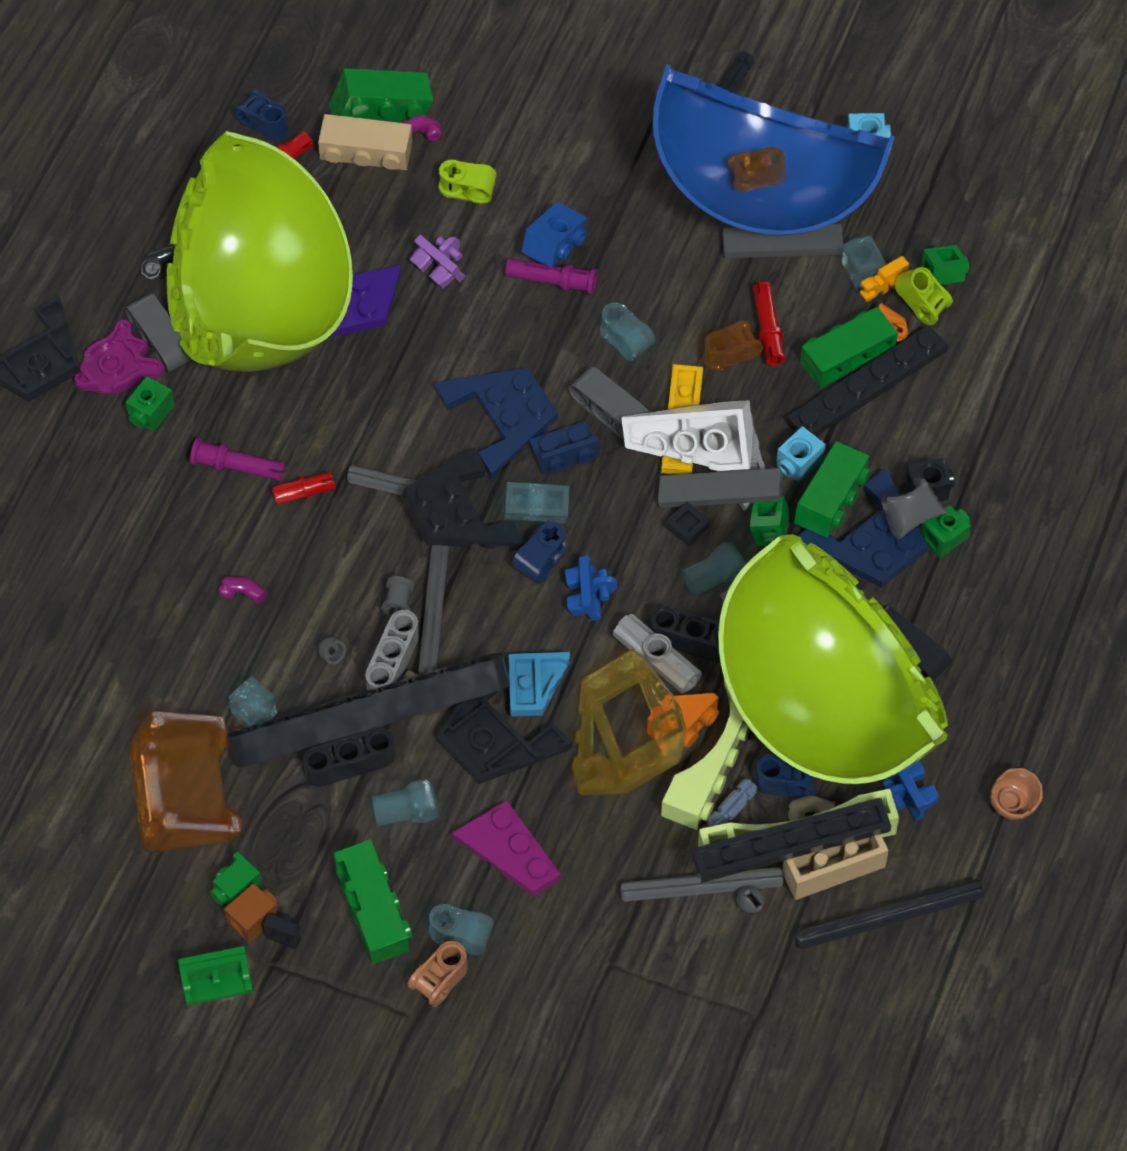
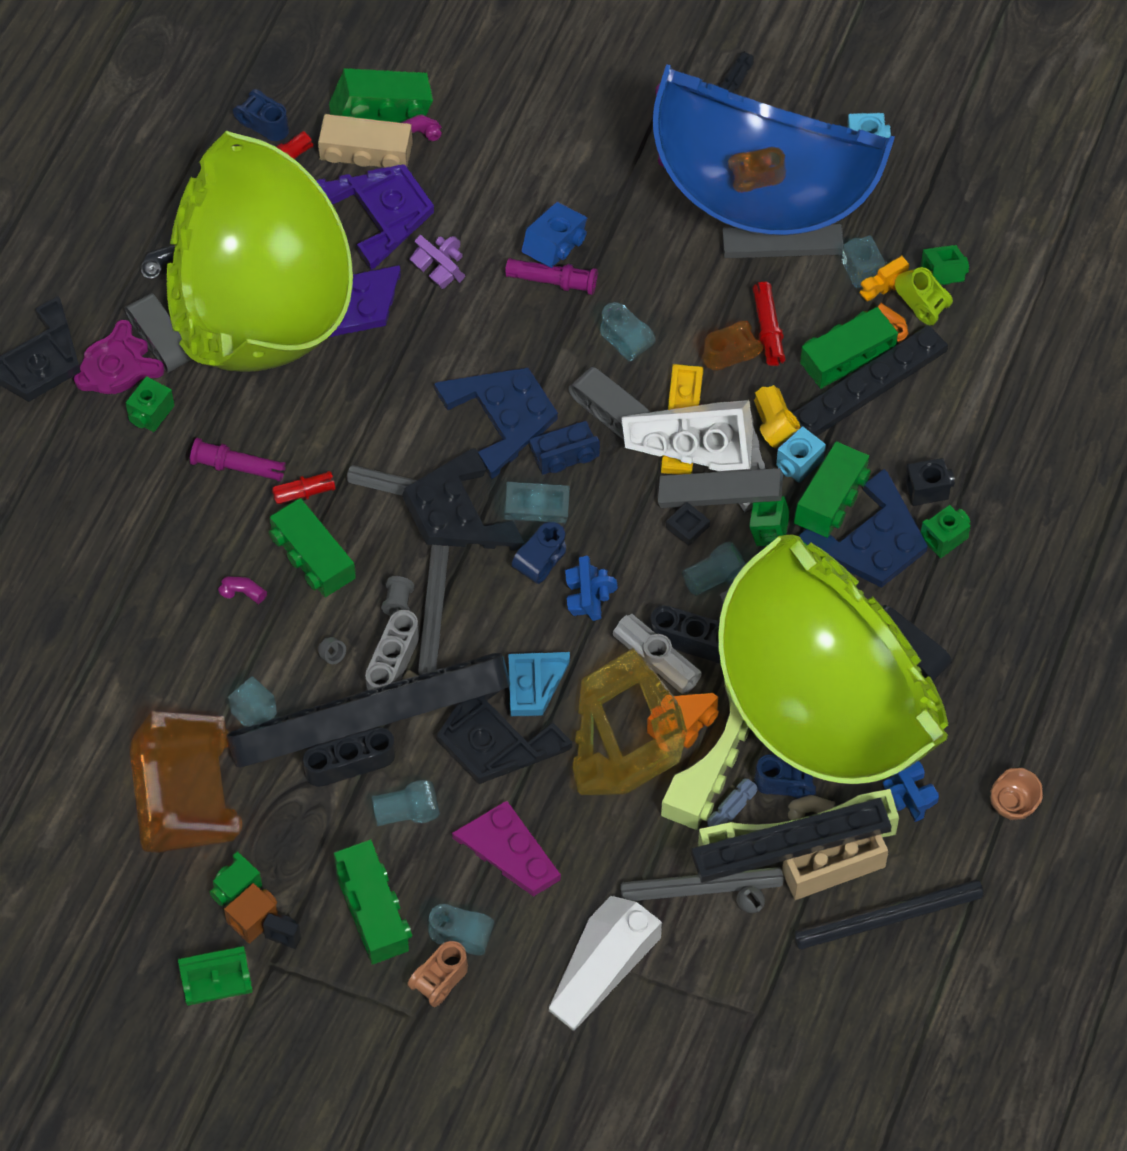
(311, 548): none -> green brick
(391, 201): none -> dark purple wing
(469, 182): lime piece -> none
(607, 951): none -> white wedge
(777, 420): none -> yellow piece
(911, 509): dark grey hair -> none

